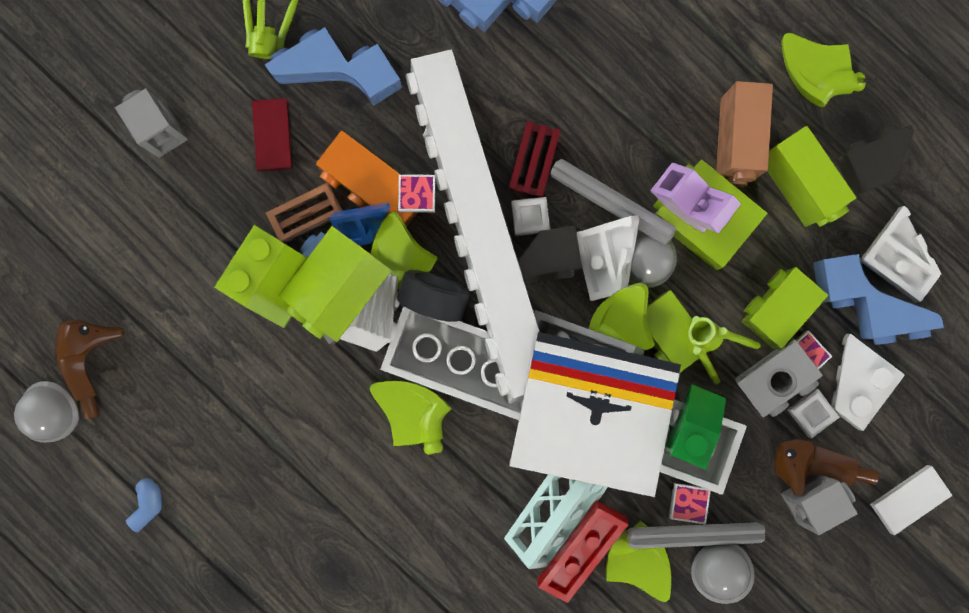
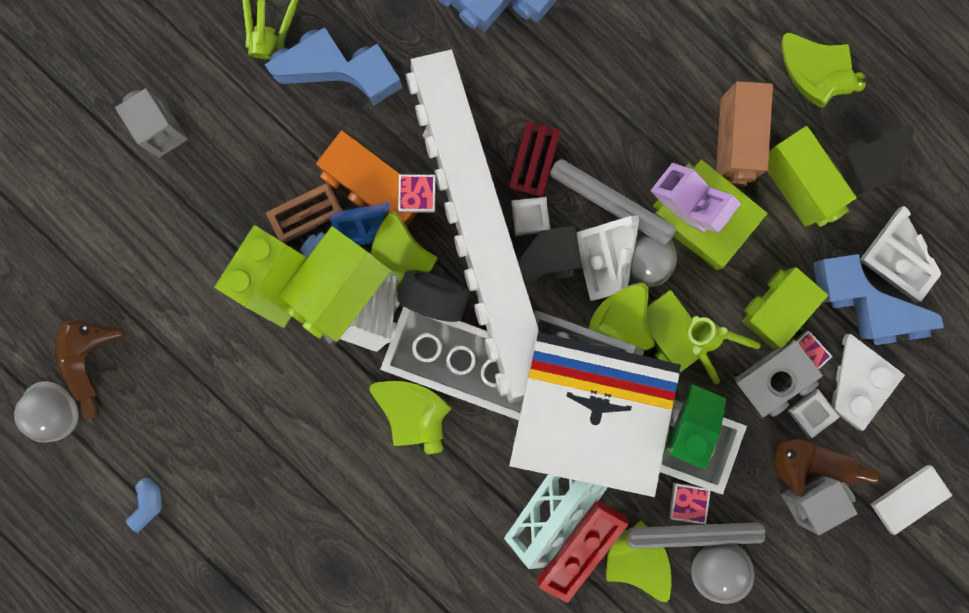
(272, 135): dark red tile -> none

